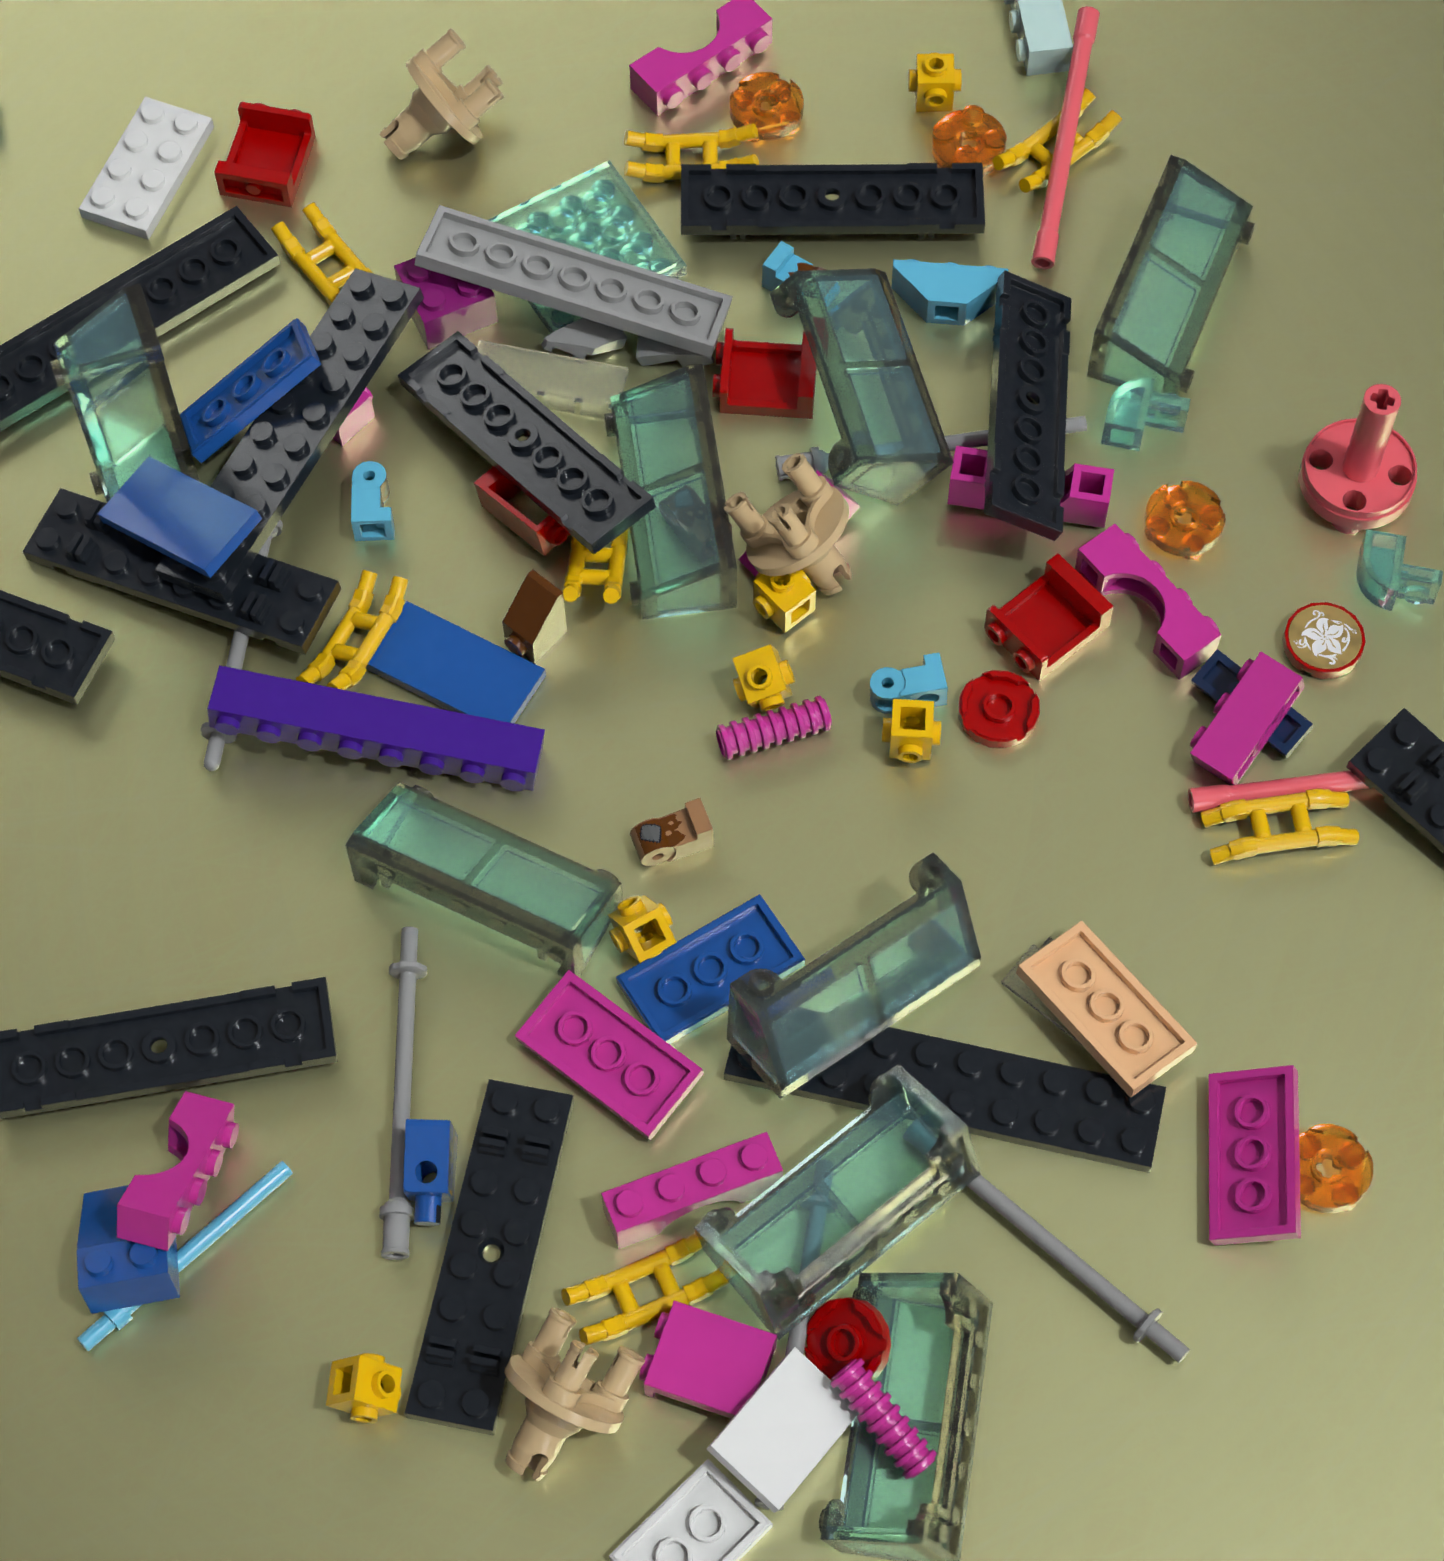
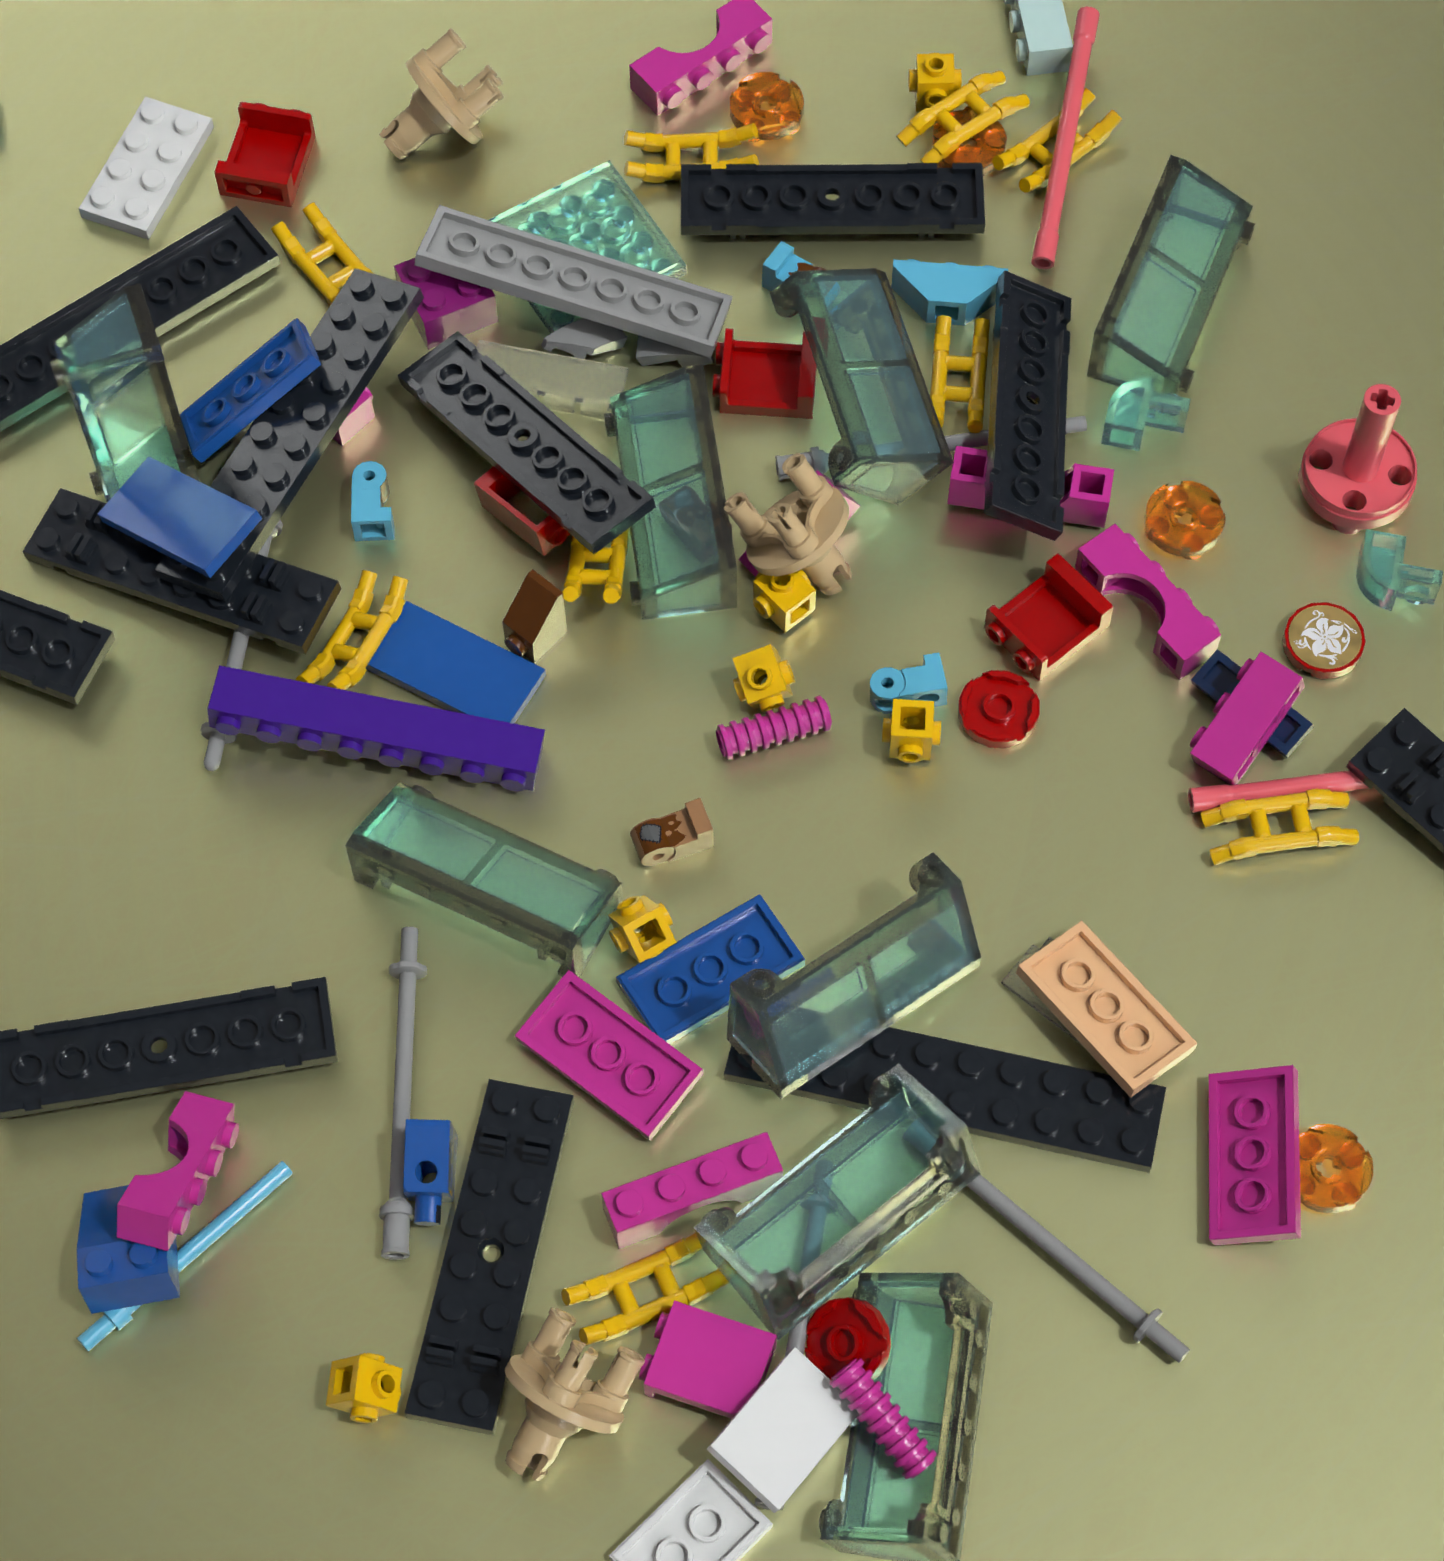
(960, 133): none -> yellow piece
(976, 365): none -> yellow piece

